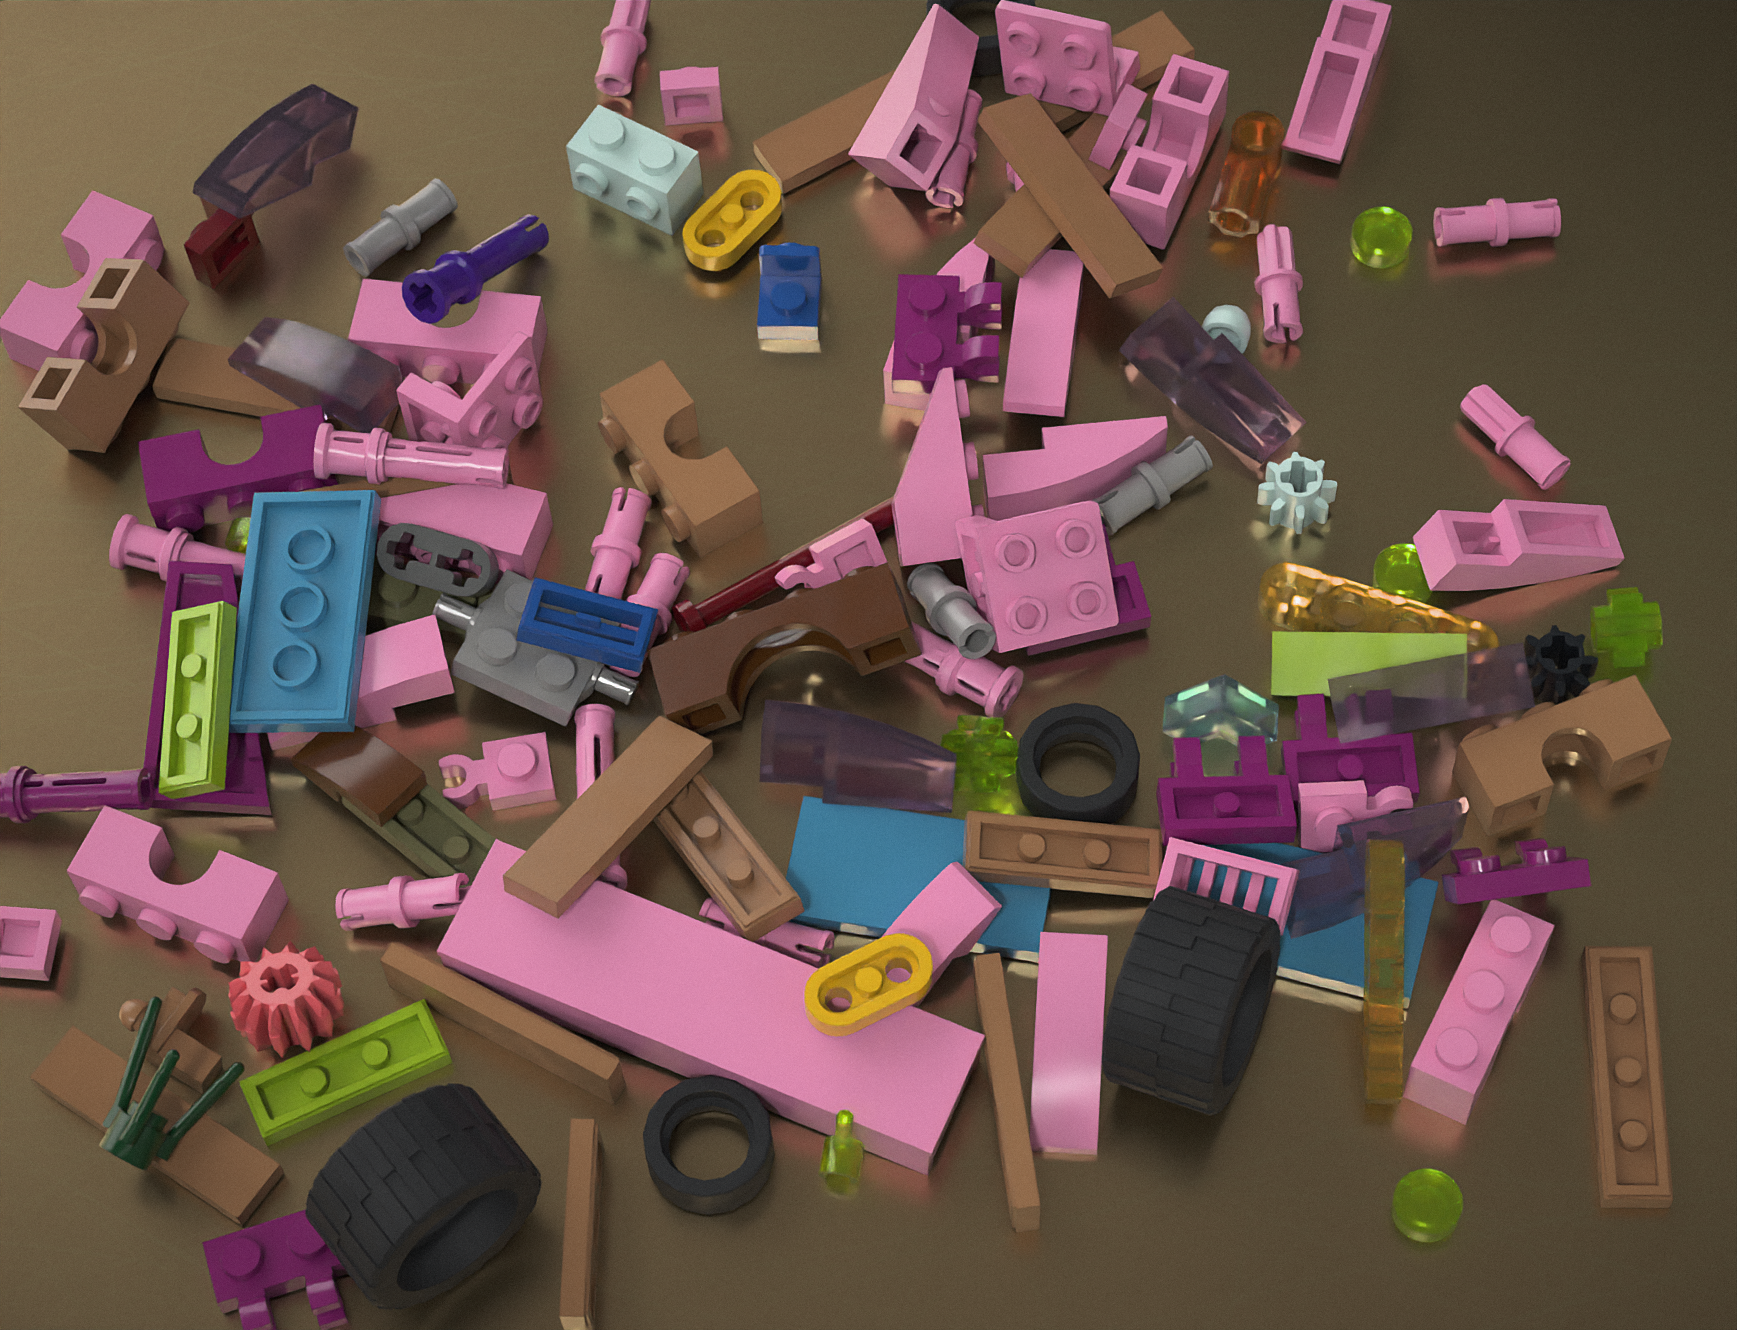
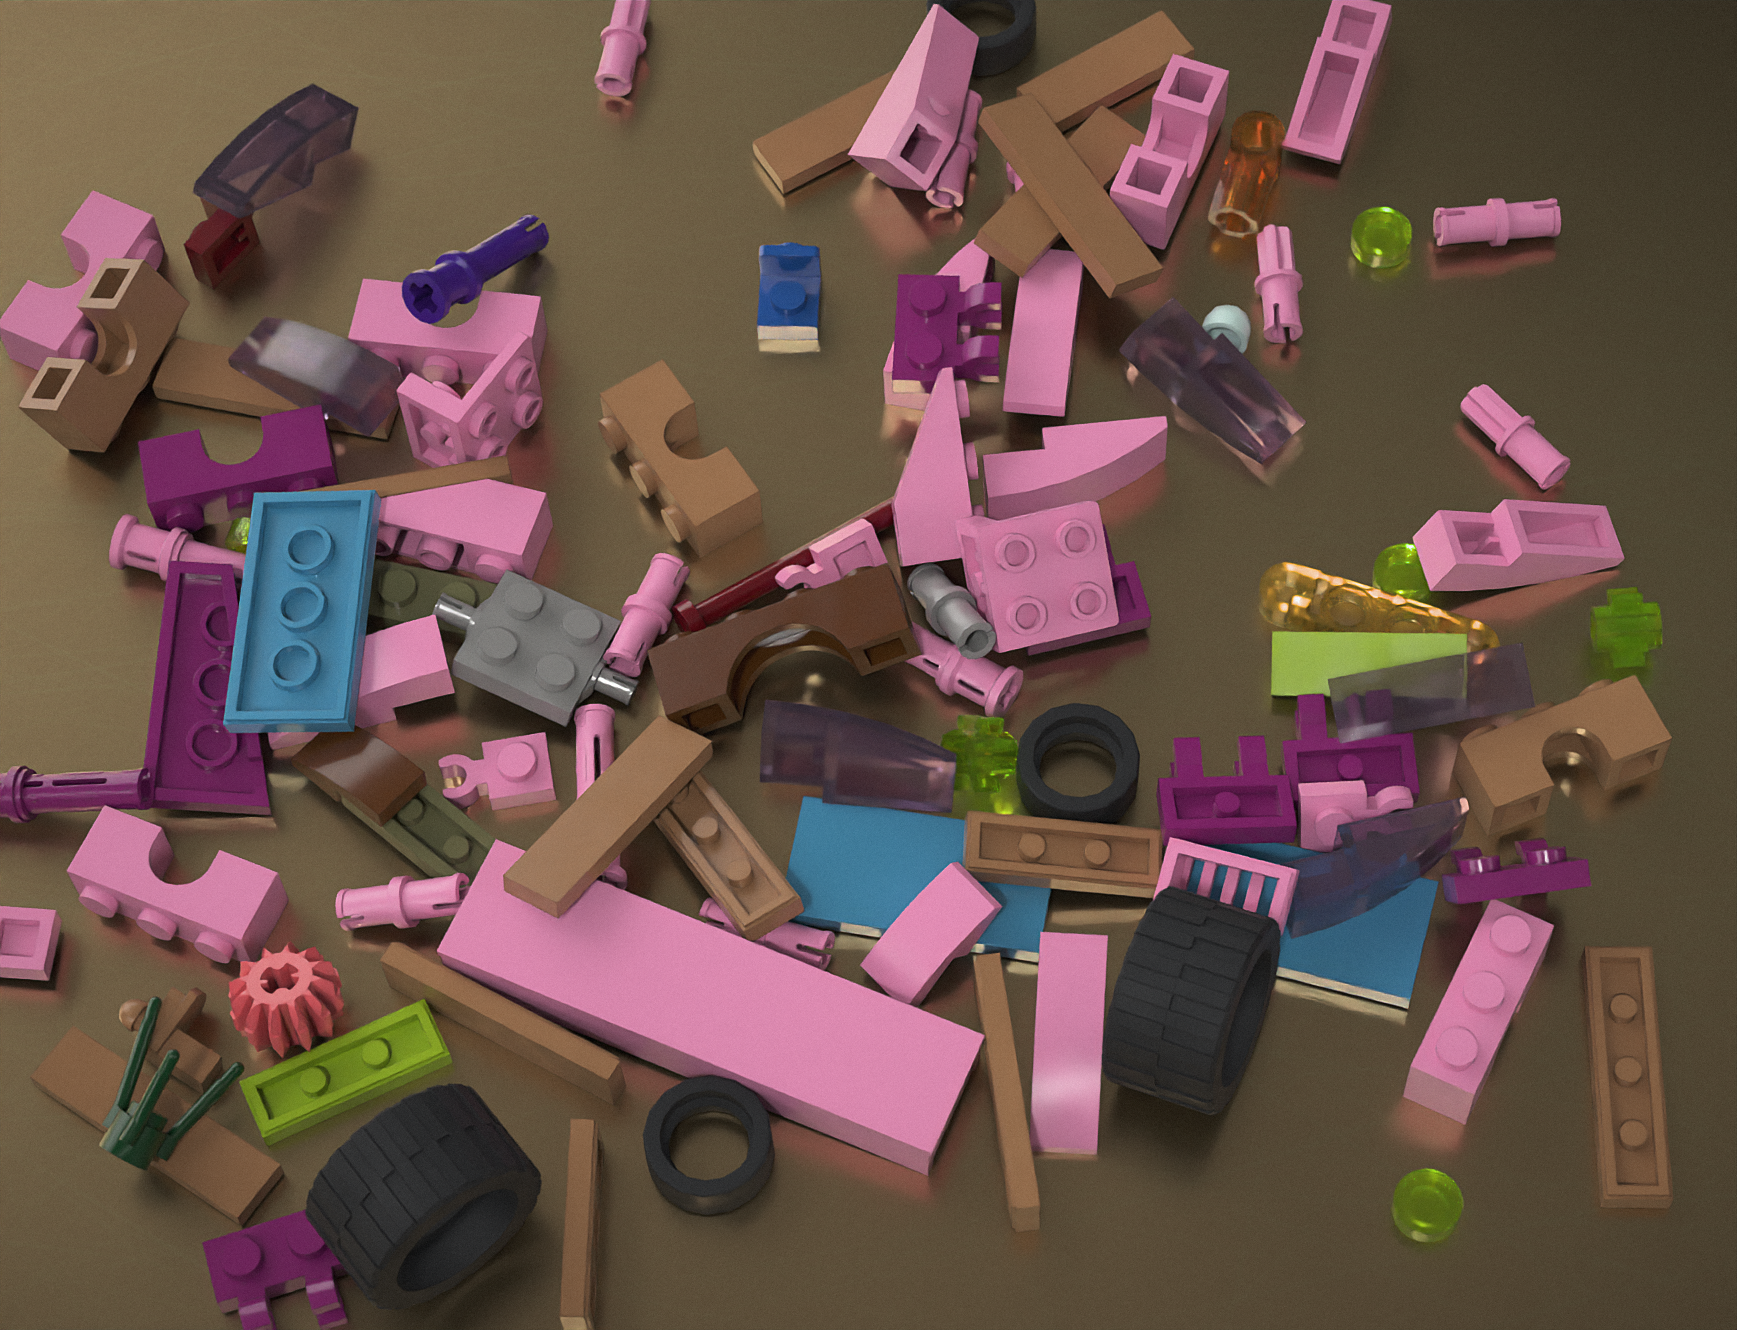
(198, 700): lime tile -> none
(382, 457): bright pink pin -> none
(400, 227): light grey pin -> none
(434, 574): dark grey beam -> none
(584, 633): blue tile -> none
(617, 546): bright pink pin -> none
(635, 169): light aqua brick -> none
(691, 95): bright pink plate -> none
(727, 221): yellow plate -> none
(841, 1152): clear neon green hand -> none
(864, 983): yellow plate -> none
(1062, 58): bright pink bracket -> none
(1121, 127): bright pink plate -> none
(1153, 483): light grey pin -> none
(1220, 710): clear light blue piece -> none
(1297, 492): light aqua gear -> none
(1383, 971): clear yellow beam -> none
(1568, 655): black gear -> none

